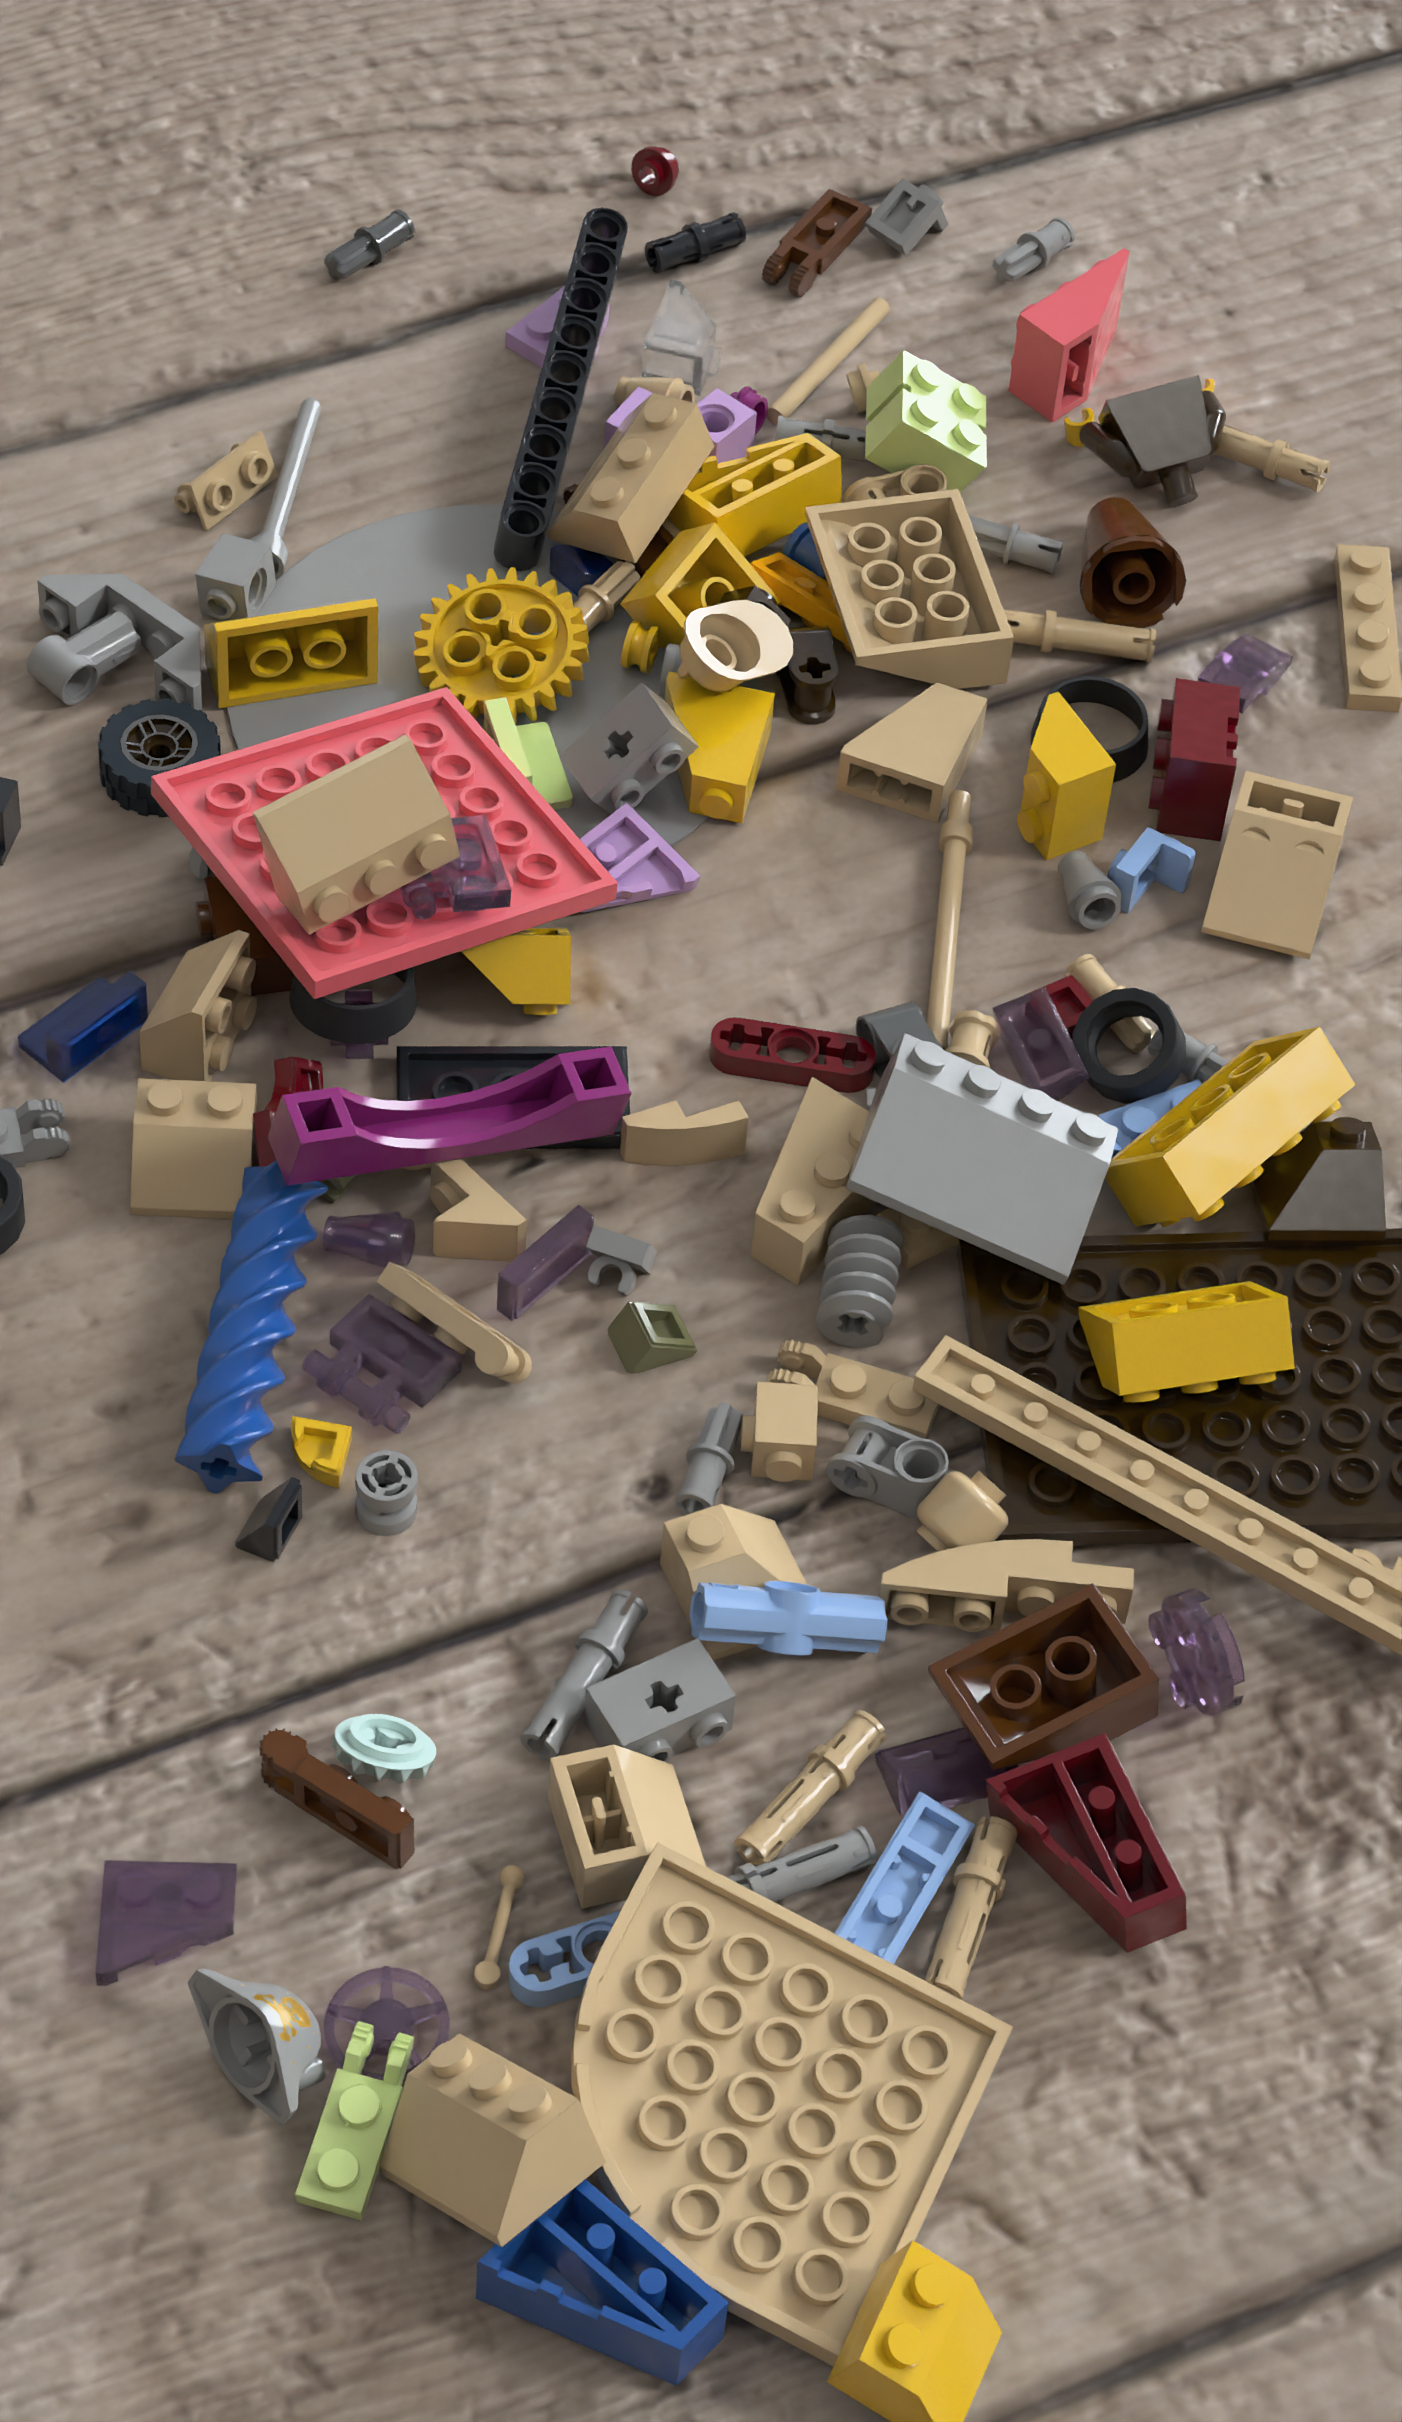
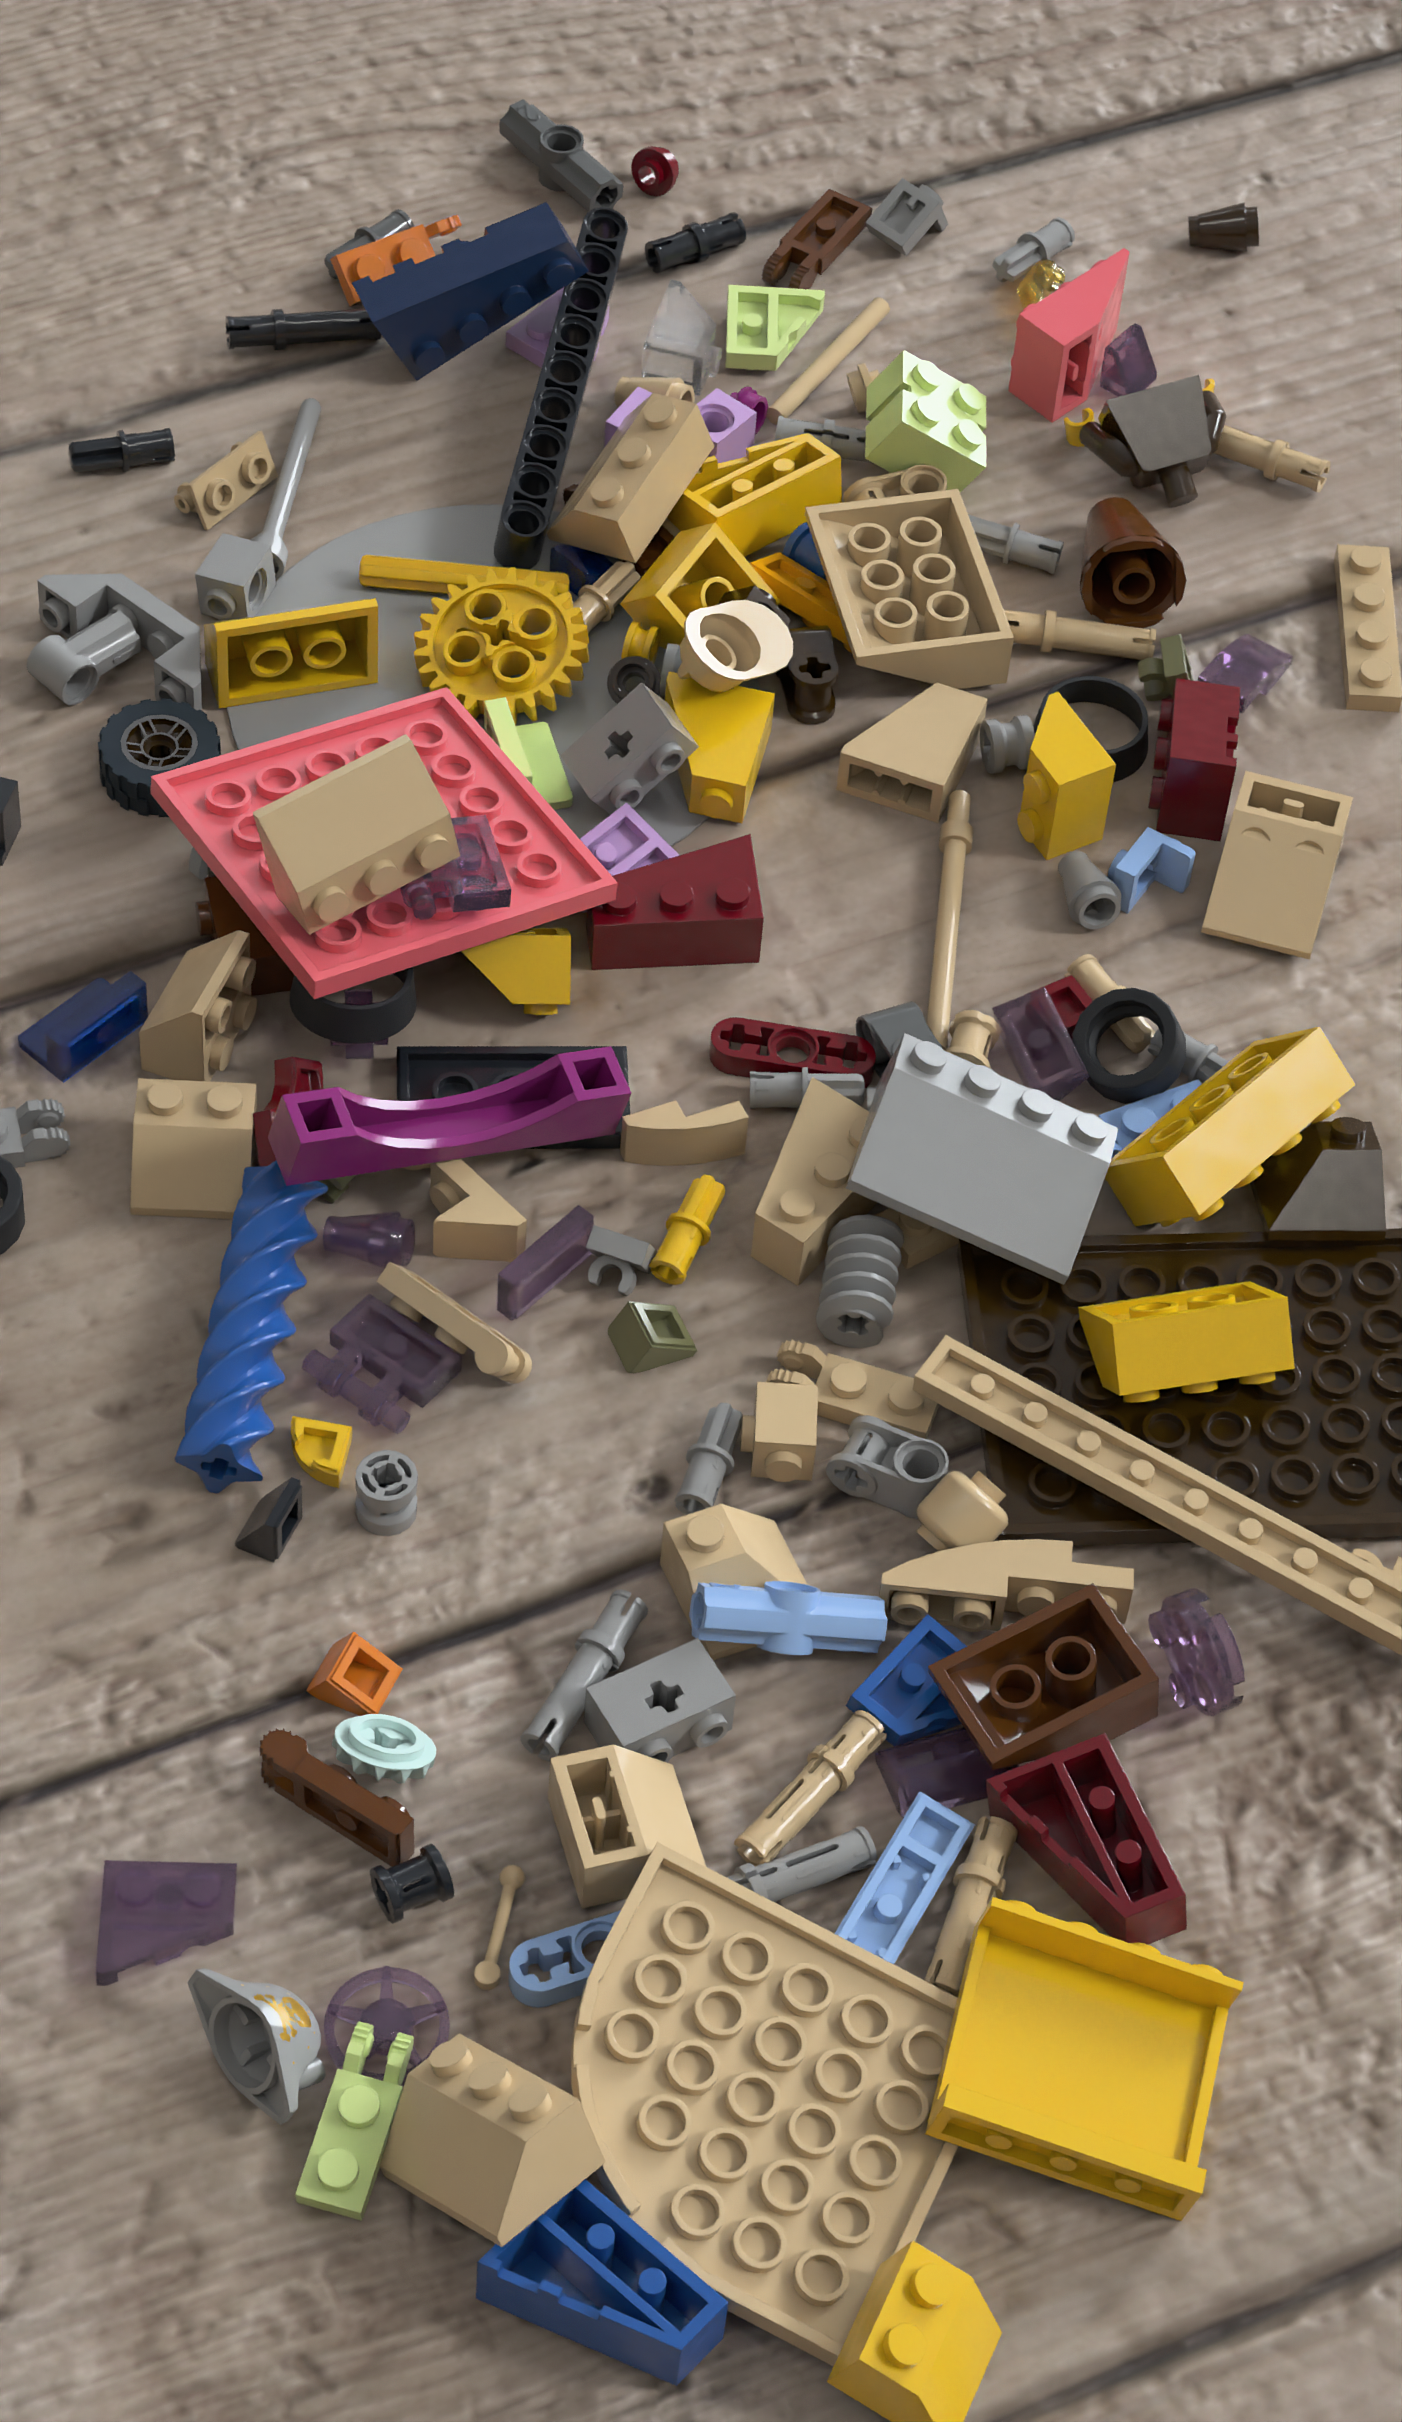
(122, 451): none -> black axle
(299, 328): none -> black pin
(354, 1676): none -> orange slope
(379, 256): none -> orange hinge
(434, 1883): none -> black bush
(436, 575): none -> yellow axle
(471, 288): none -> dark blue wedge
(560, 157): none -> dark grey piece
(632, 667): none -> dark brown plate
(682, 912): none -> dark red wedge
(687, 1230): none -> yellow axle
(767, 324): none -> yellowish green wing
(789, 1088): none -> light grey axle
(902, 1690): none -> blue wing
(1006, 743): none -> light grey wheel
(1038, 280): none -> clear yellow arm
(1083, 2058): none -> yellow panel
(1128, 363): none -> clear purple slope
(1160, 674): none -> olive tile
(1225, 228): none -> dark brown cone

